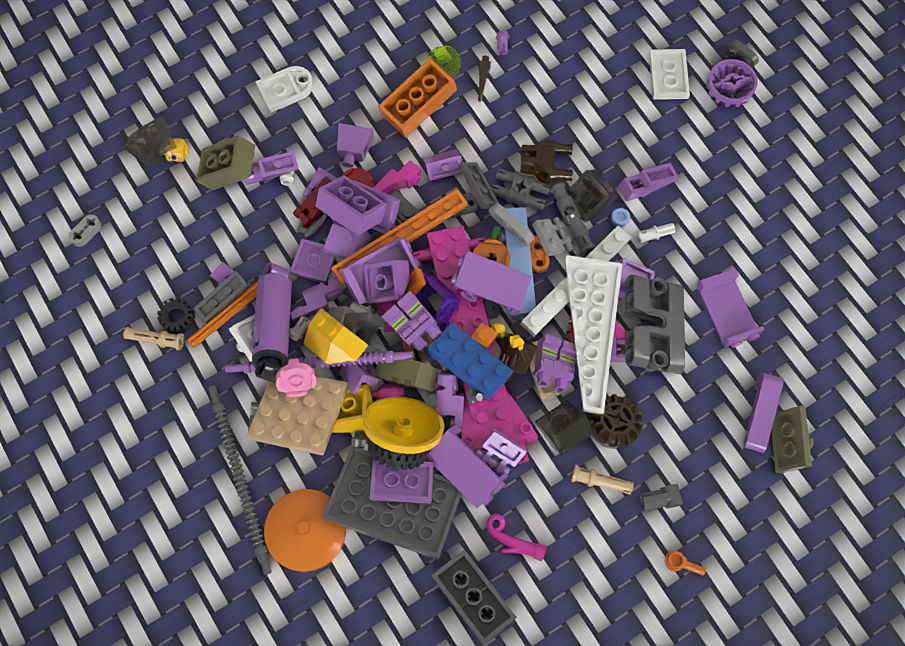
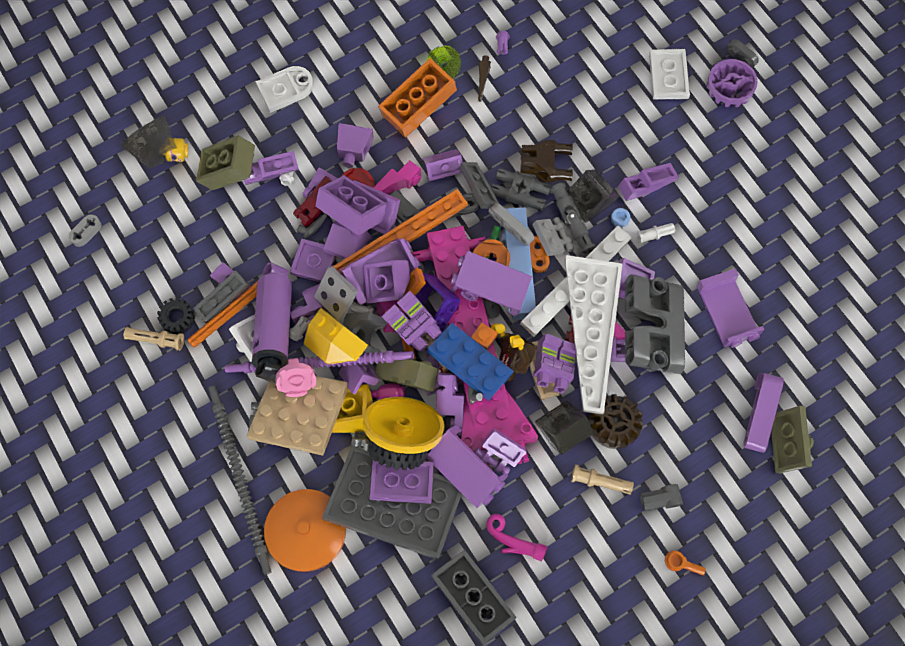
(335, 293): none -> light grey tile

